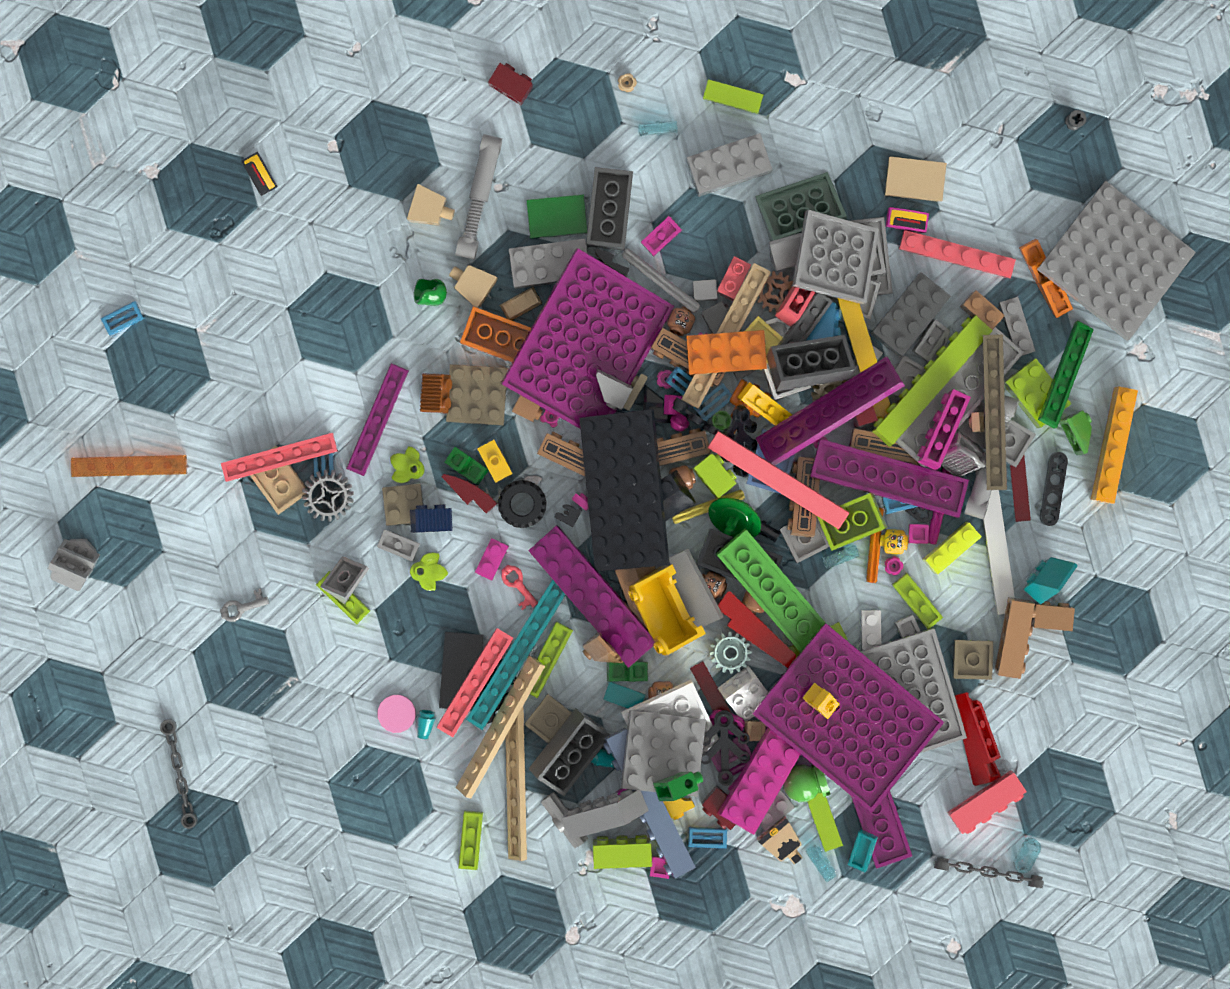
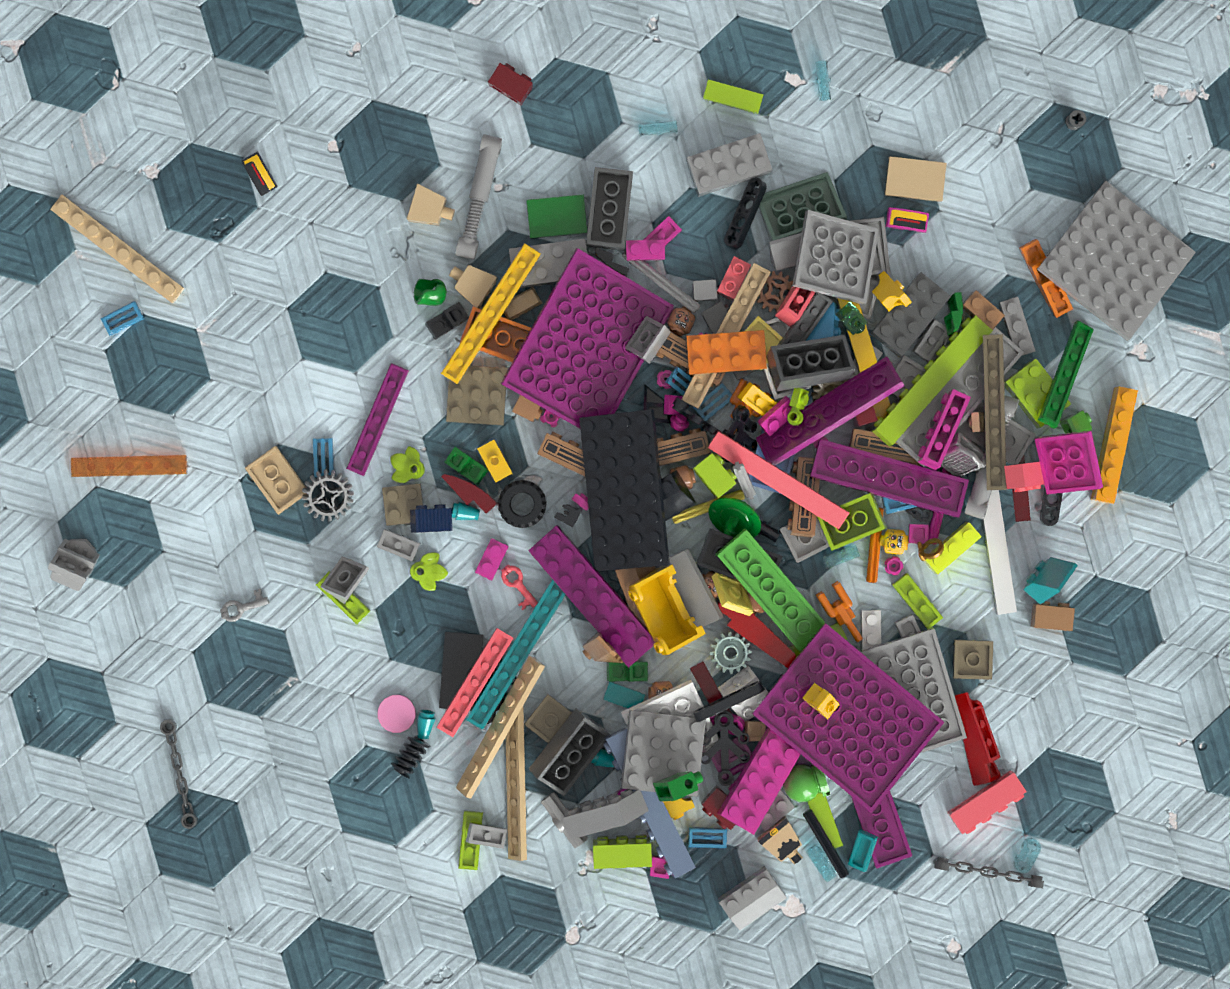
(117, 248): none -> tan plate
(279, 457): coral plate -> none
(410, 756): none -> black piece
(435, 393): dark orange brick -> none
(447, 320): none -> black slope
(464, 512): none -> teal cone
(486, 835): none -> light grey plate
(491, 313): none -> yellow tile
(550, 653): lime tile -> none
(613, 390): light grey slope -> none
(627, 77): tan plate -> none
(637, 385): dark tan plate -> none
(645, 250): none -> dark pink plate
(648, 339): none -> light grey slope
(721, 420): bright green wheel -> none
(728, 701): none -> black beam
(732, 594): none -> light yellow tile
(742, 212): none -> black beam
(744, 480): none -> light grey axle
(751, 898): none -> light grey slope
(775, 416): none -> dark pink plate
(798, 401): none -> lime plate
(823, 80): none -> clear light blue pin
(825, 843): none -> black axle
(840, 609): none -> orange plant
(851, 319): none -> clear green brick
(890, 292): none -> yellow brick
(923, 556): none -> pearl gold piece
(954, 318): none -> green slope
(957, 254): coral plate -> none
(1014, 638): medium nougat brick -> none
(1024, 476): none -> coral brick
(1069, 462): none -> dark pink plate

